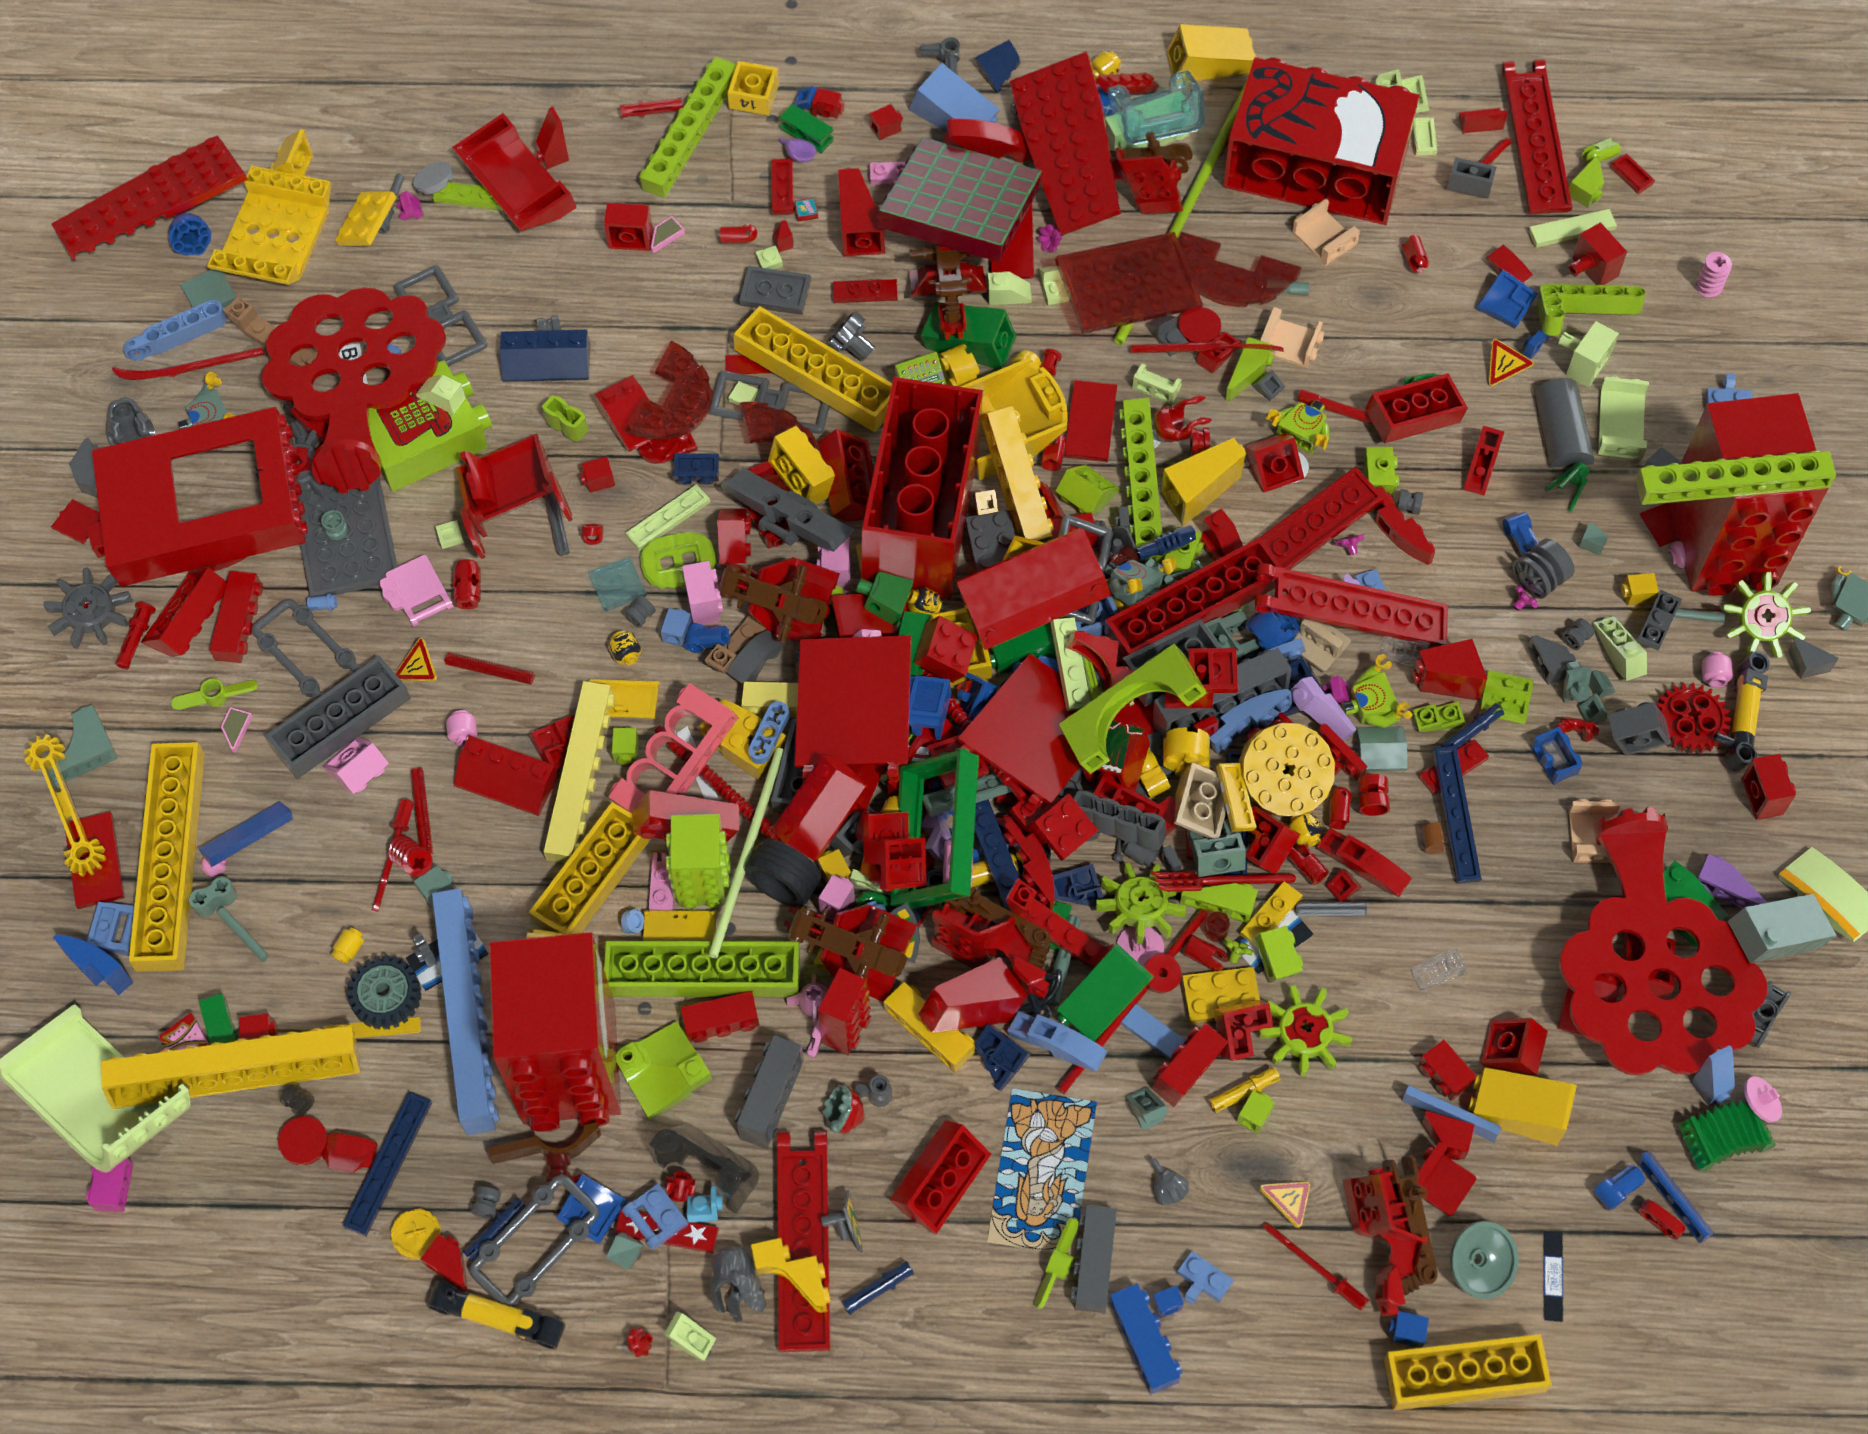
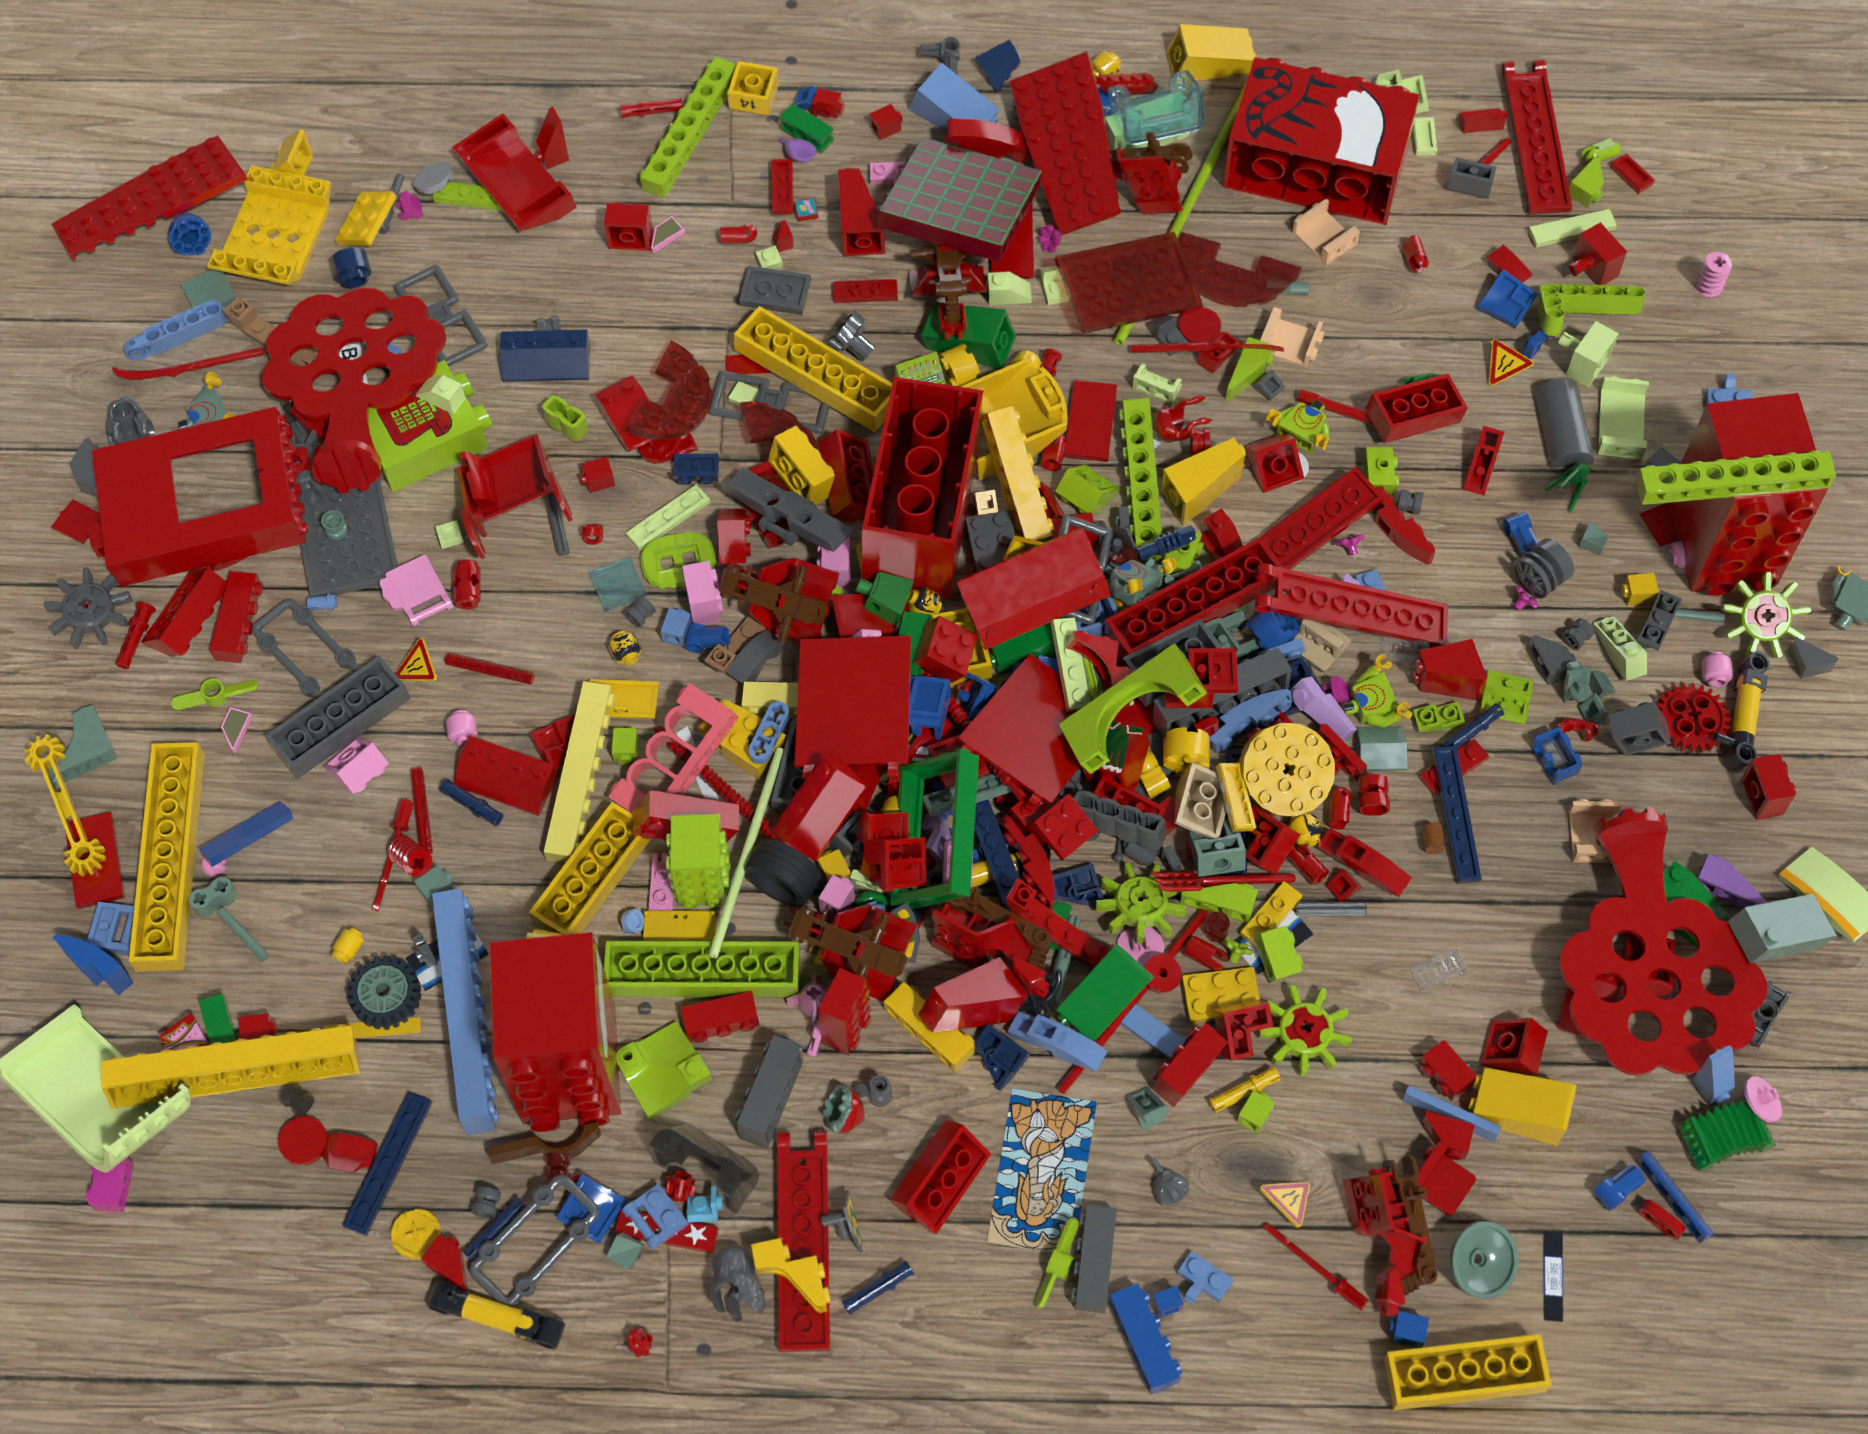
(351, 267): none -> dark blue piece
(479, 807): none -> dark blue pin
(689, 1336): yellowish green slope -> none

